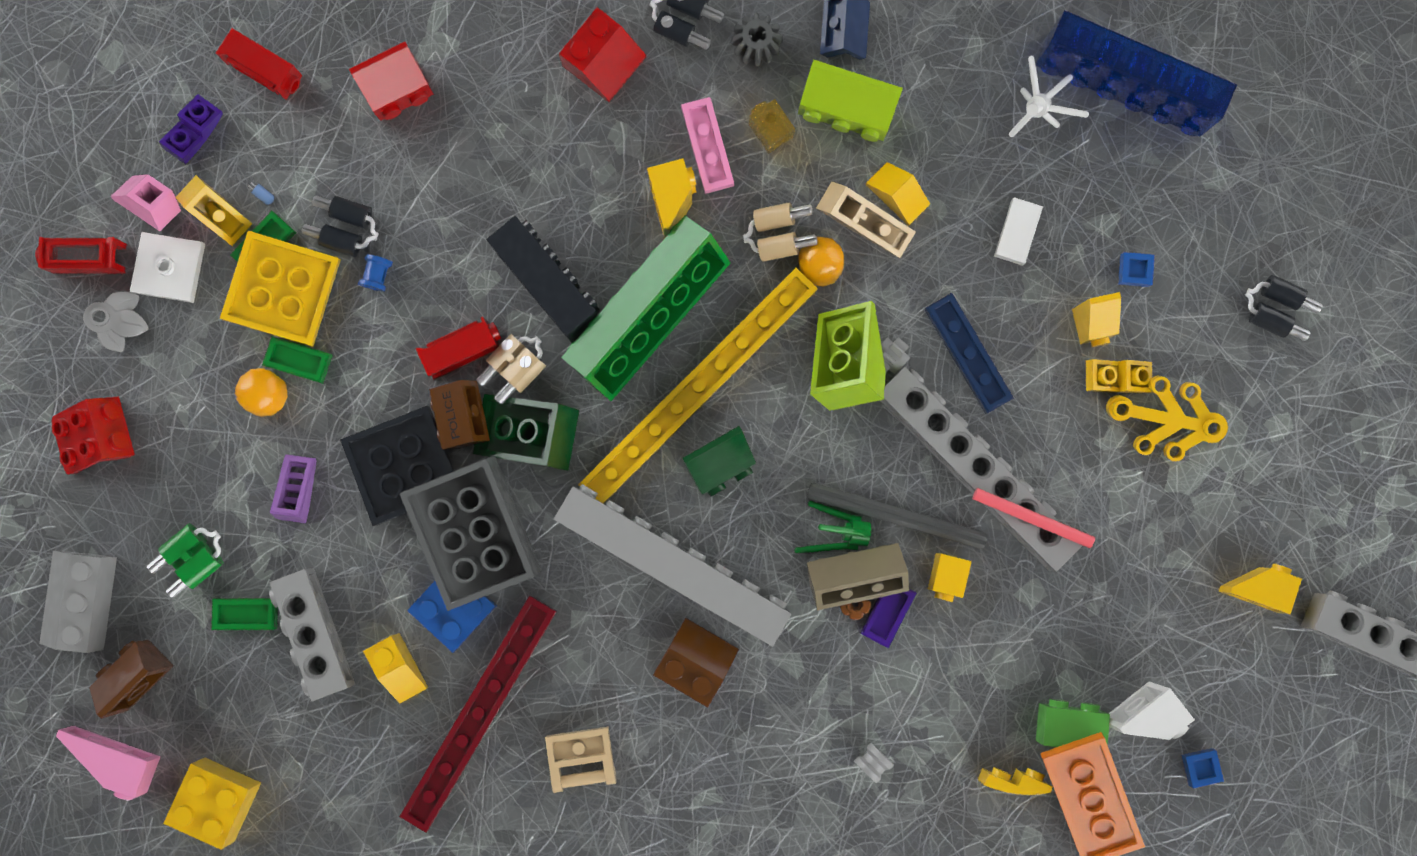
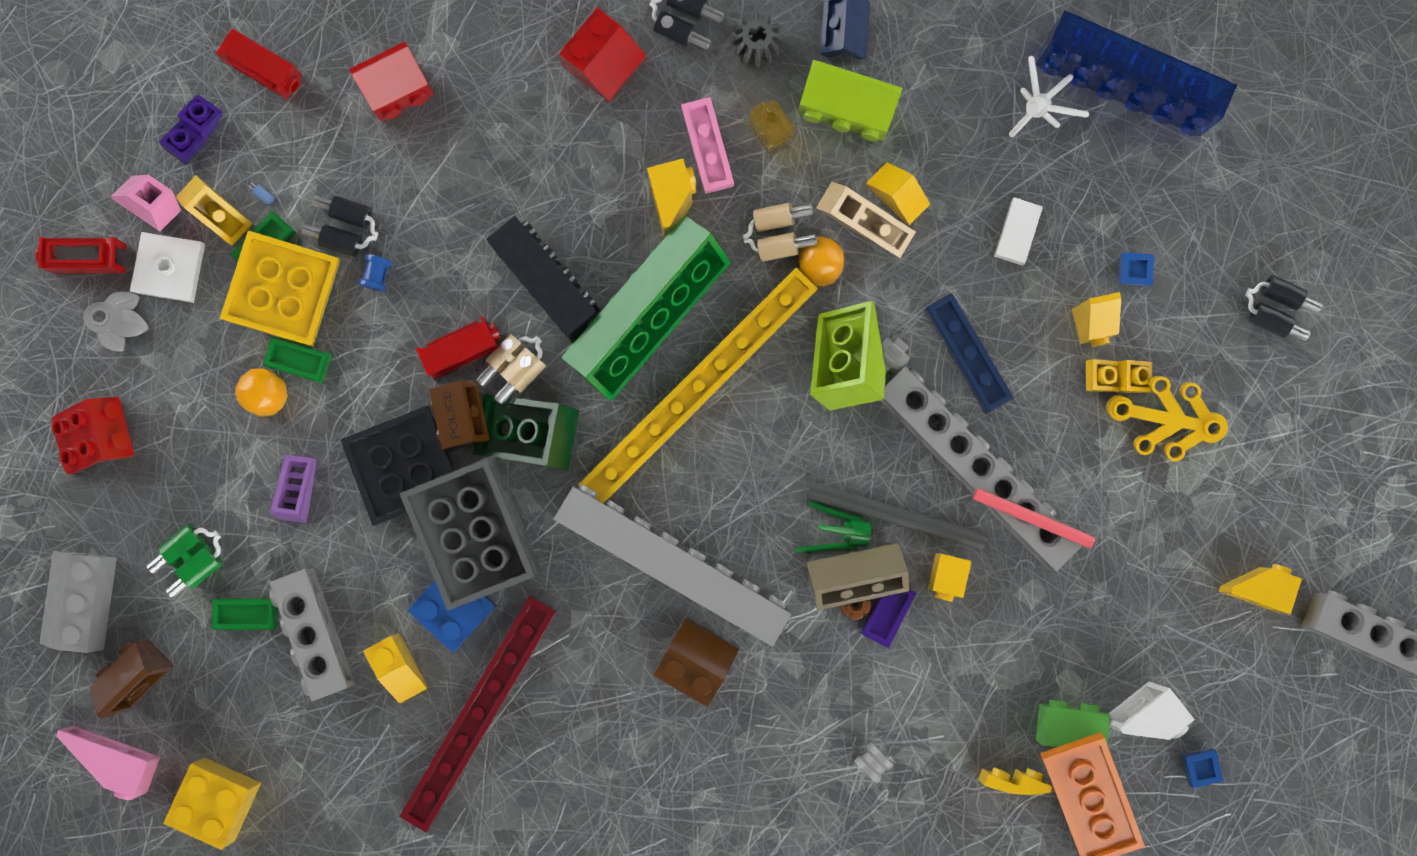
(578, 749): tan plate -> none
(720, 461): dark green slope -> none

